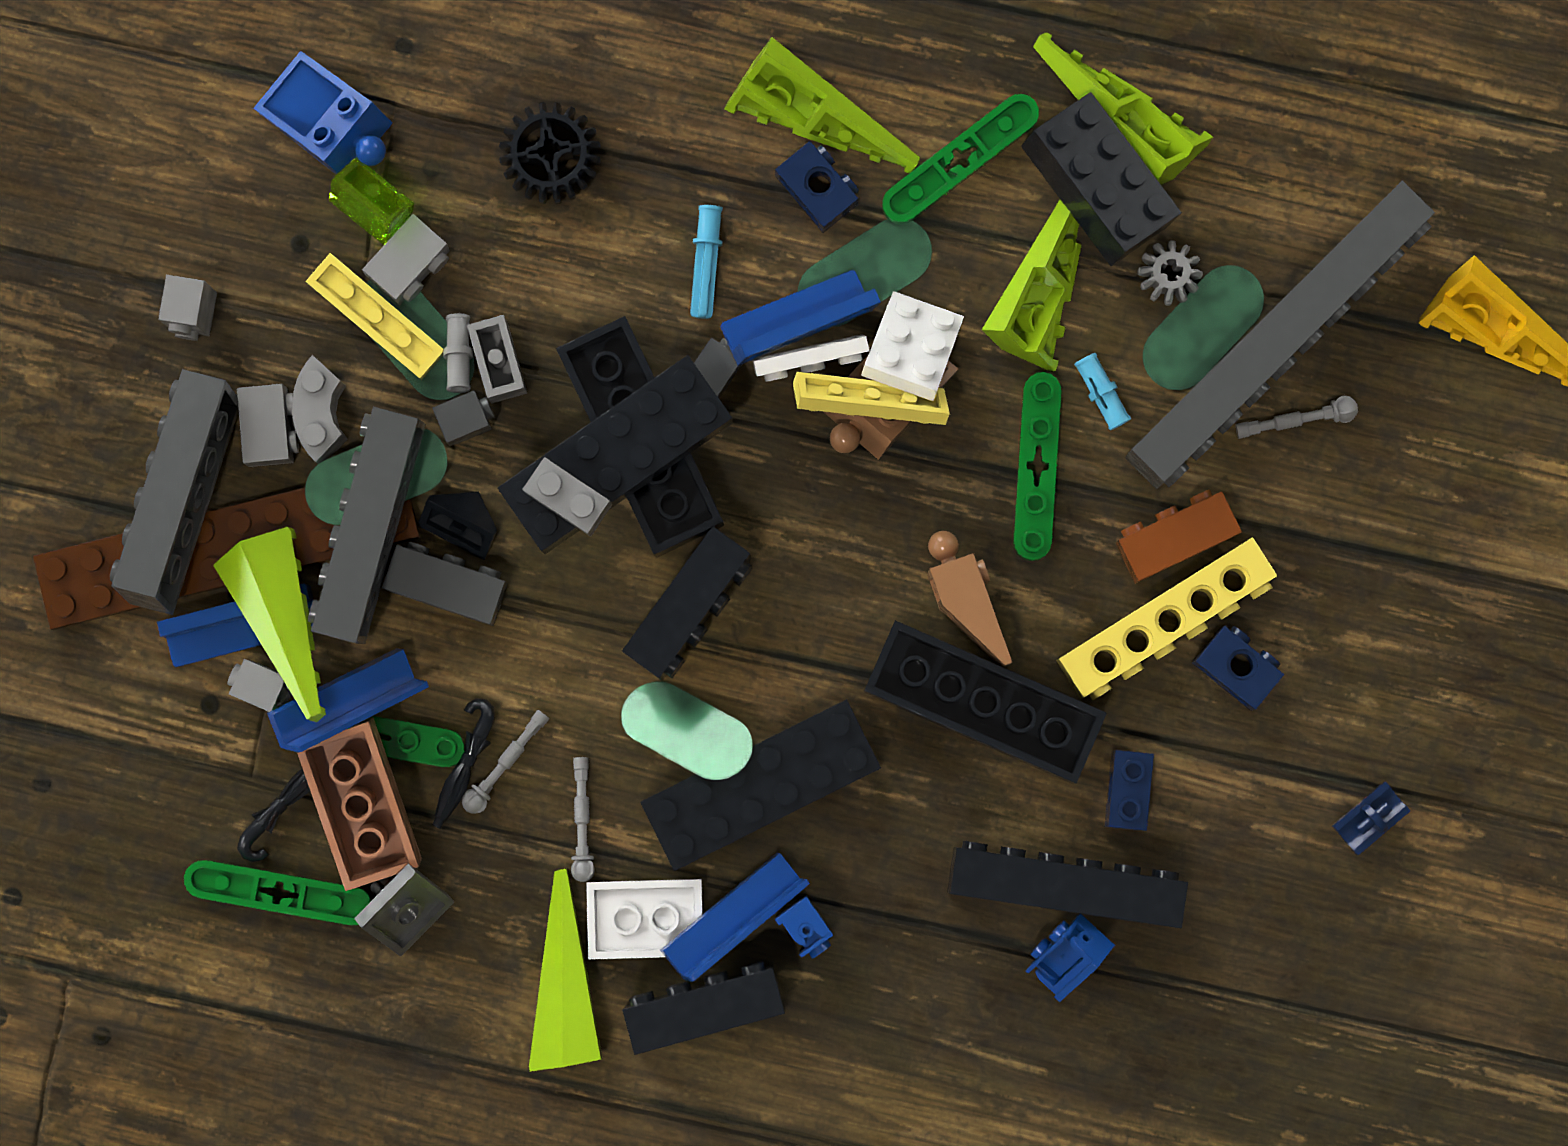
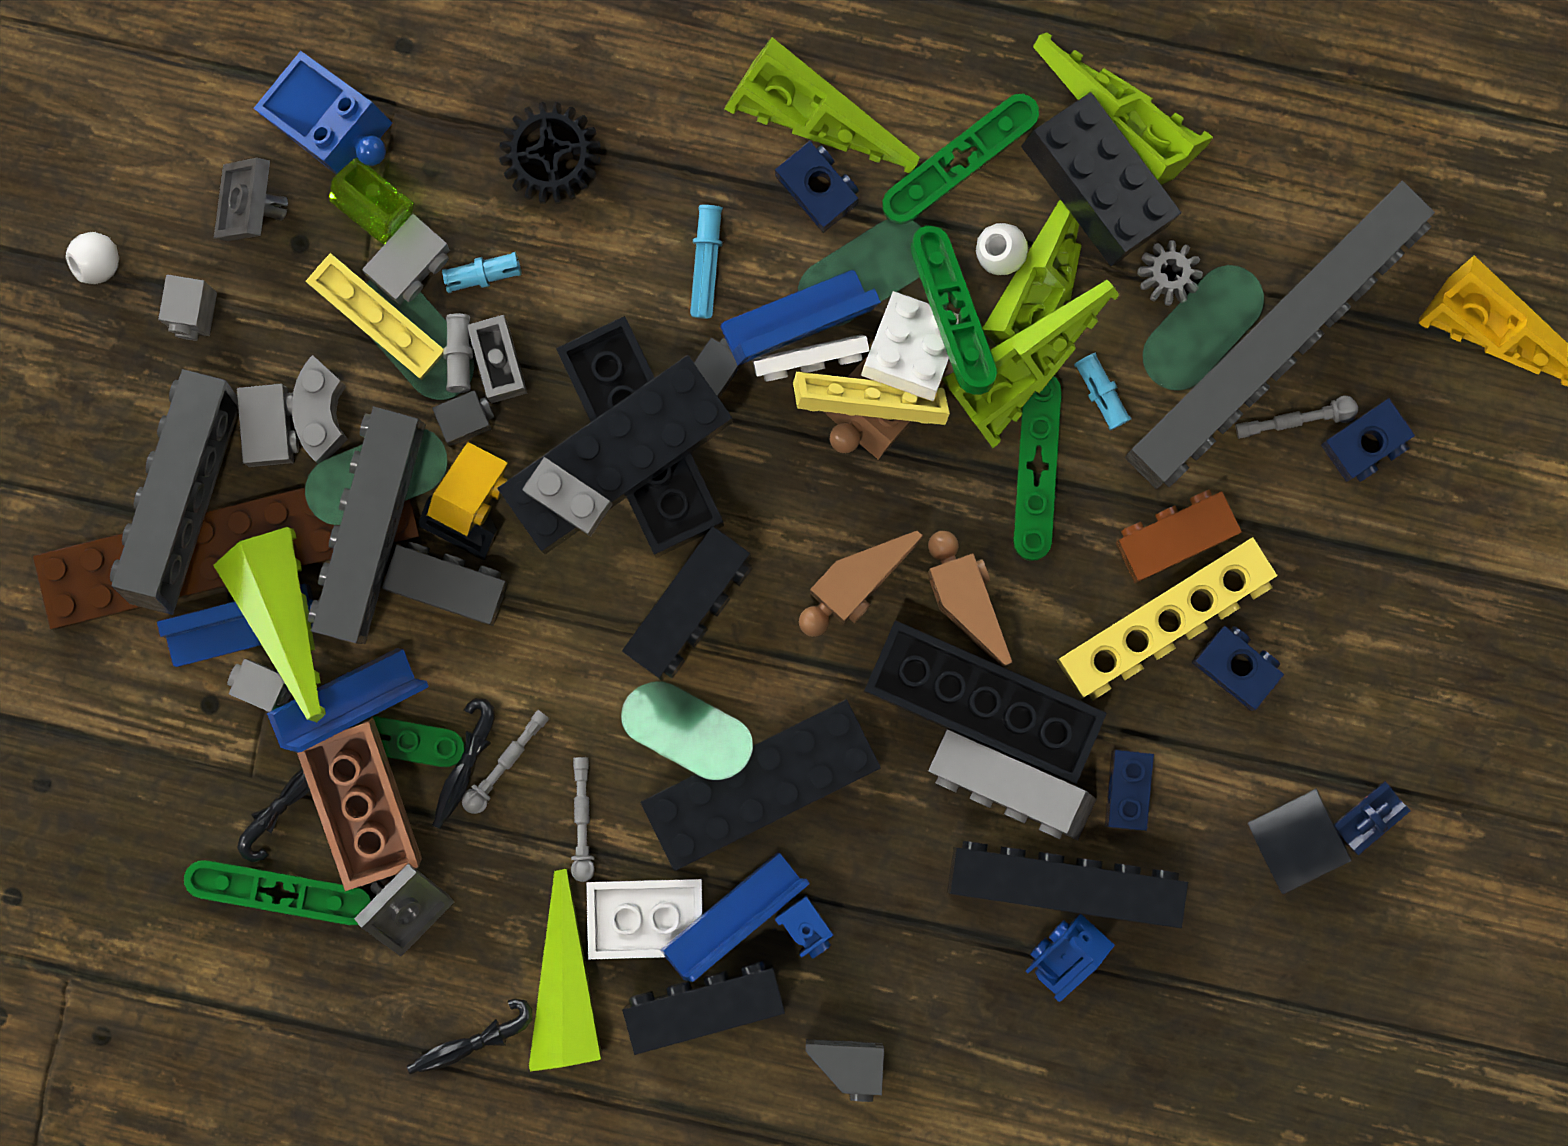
(92, 258): none -> white piece
(245, 200): none -> flat silver tile
(467, 489): none -> yellow brick
(481, 272): none -> medium azure pin
(494, 1035): none -> black piece
(850, 1065): none -> dark grey slope
(852, 581): none -> medium nougat slope
(963, 341): none -> green piece
(1001, 249): none -> white piece
(1012, 784): none -> light grey wedge
(1029, 362): none -> lime wedge
(1299, 841): none -> black slope
(1381, 422): none -> dark blue brick

